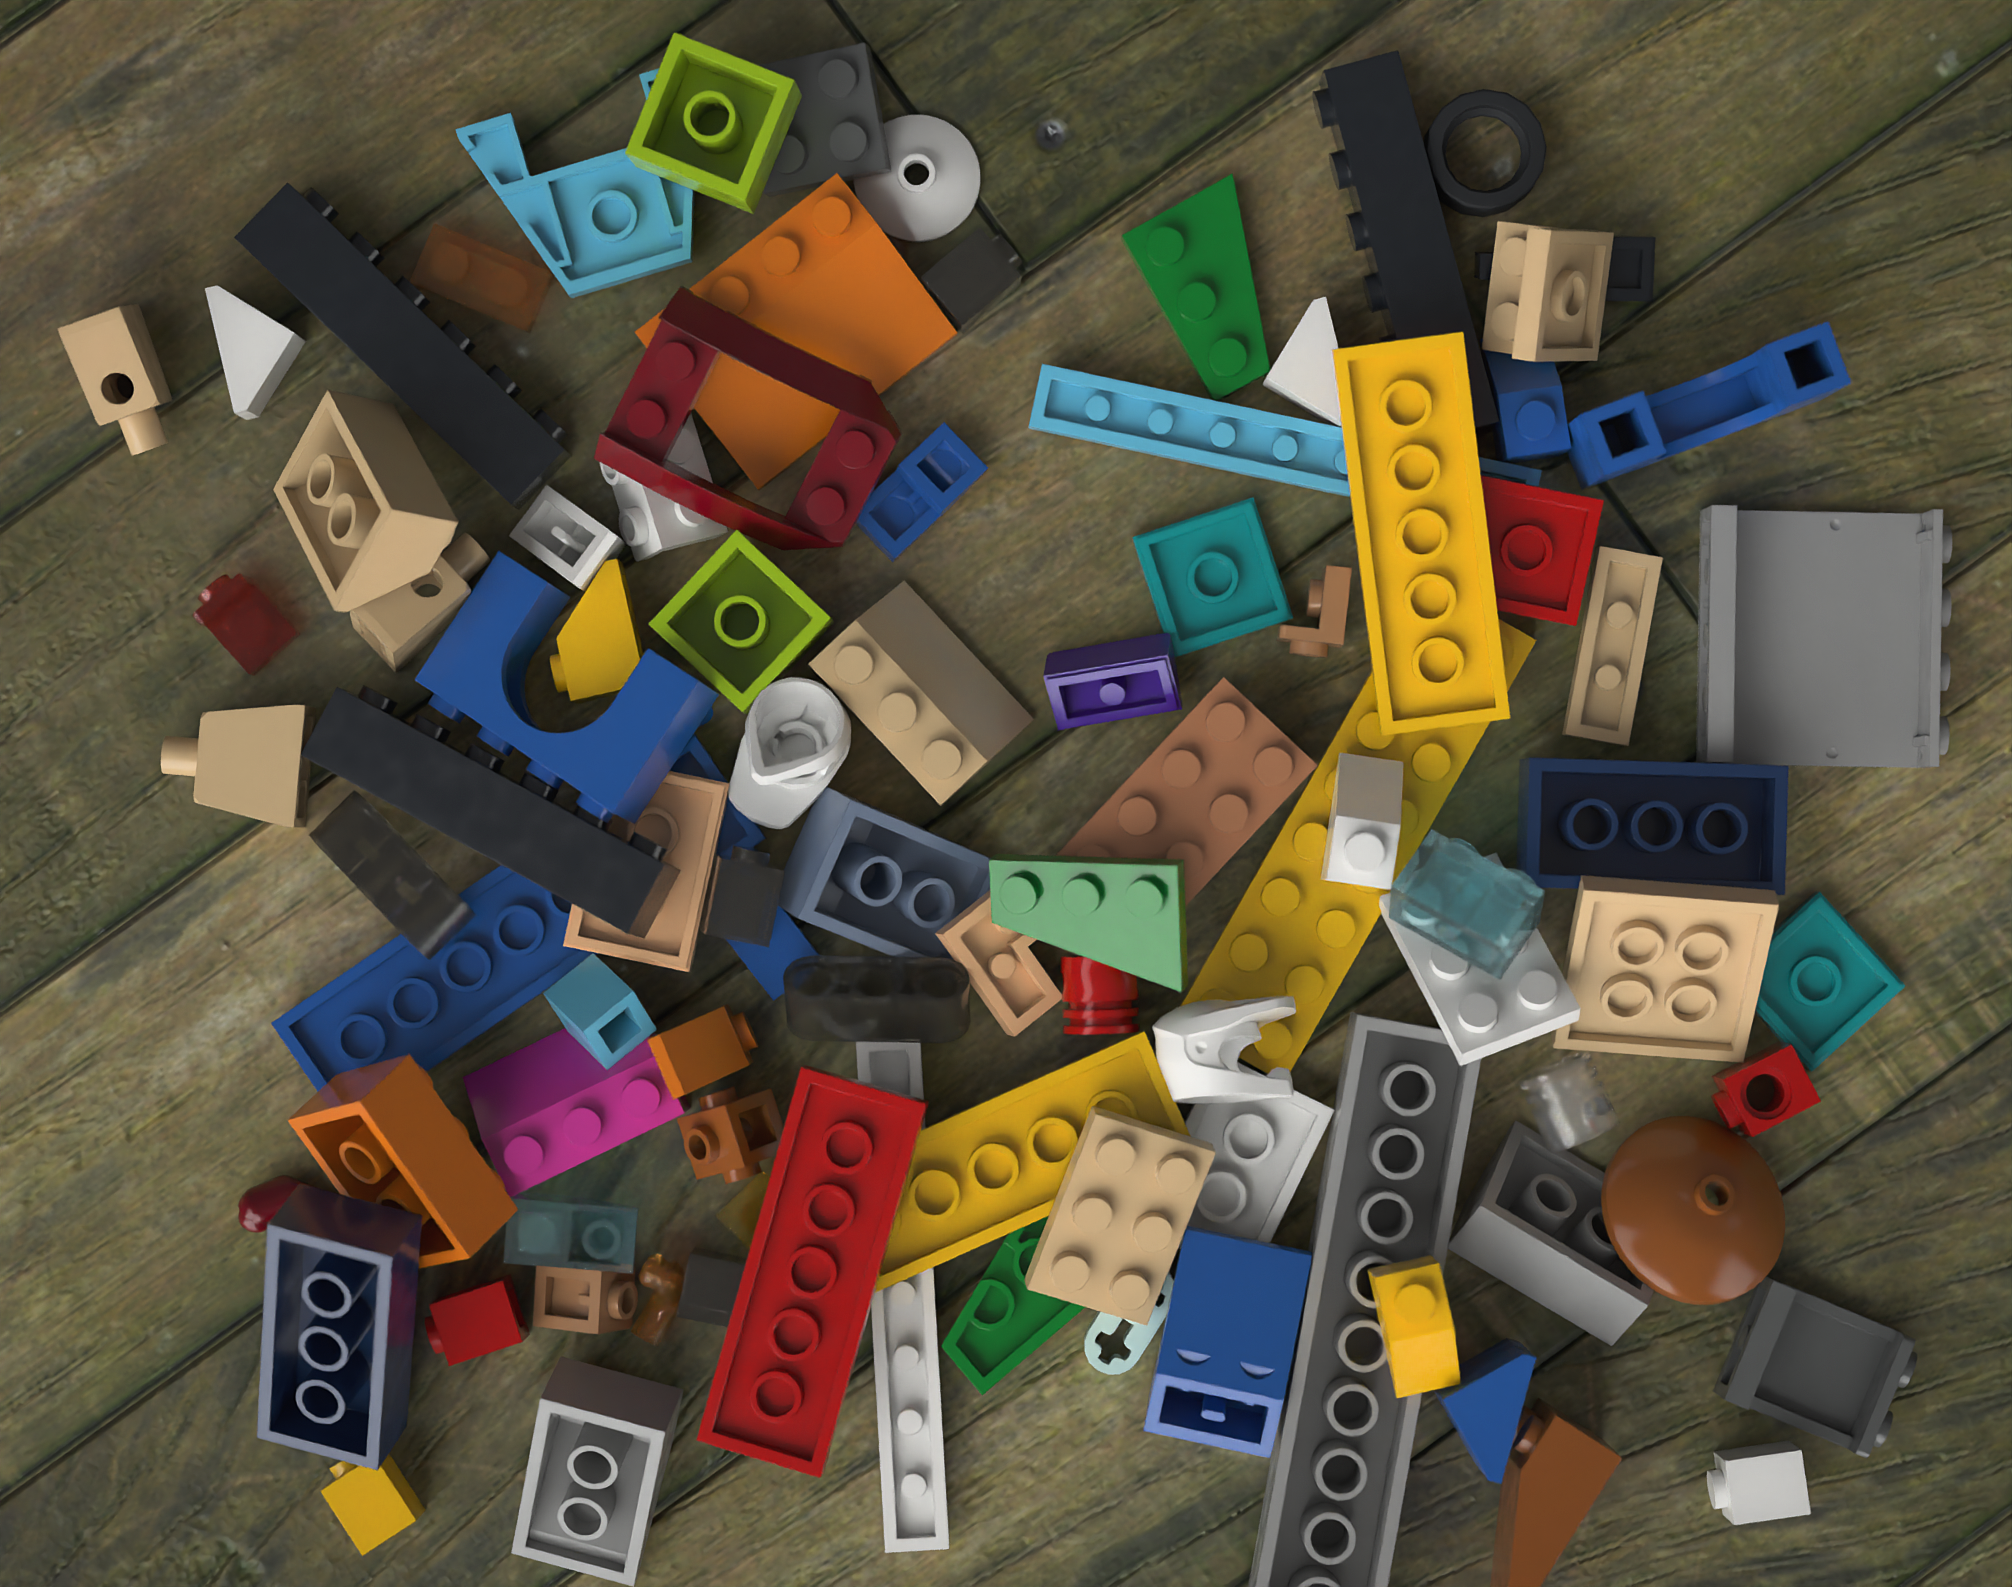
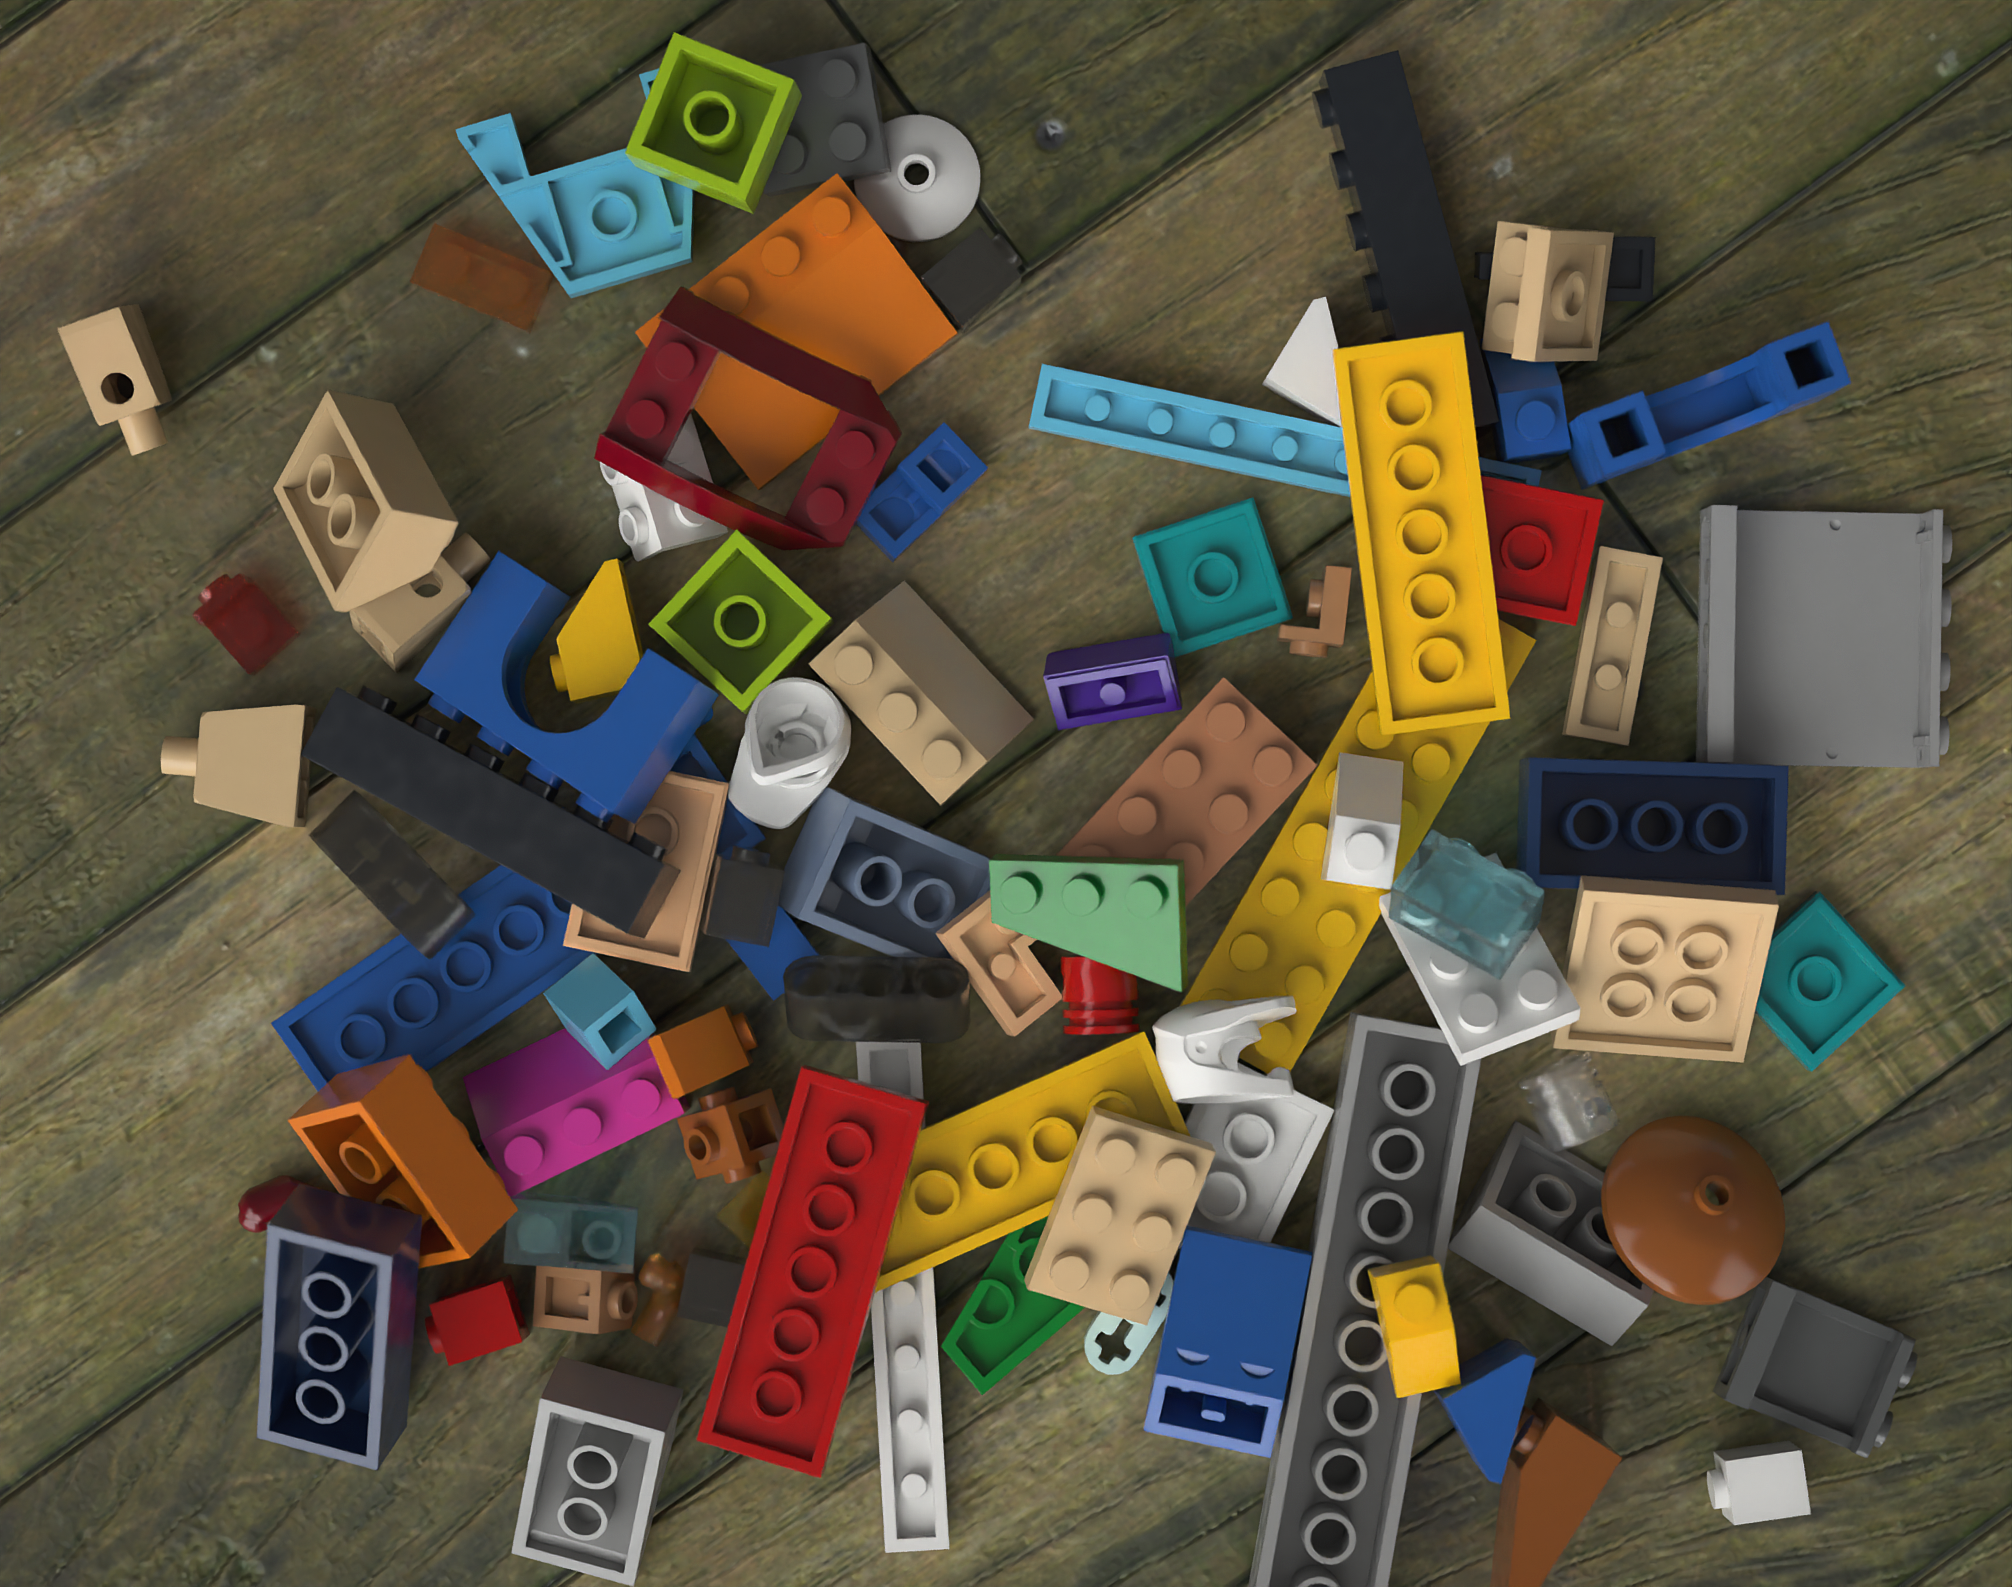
(252, 351): white slope -> none
(371, 1502): yellow brick -> none
(404, 346): black brick -> none
(566, 538): white slope -> none
(1205, 286): green wing -> none
(1522, 123): black tyre -> none
(1791, 1089): red brick -> none

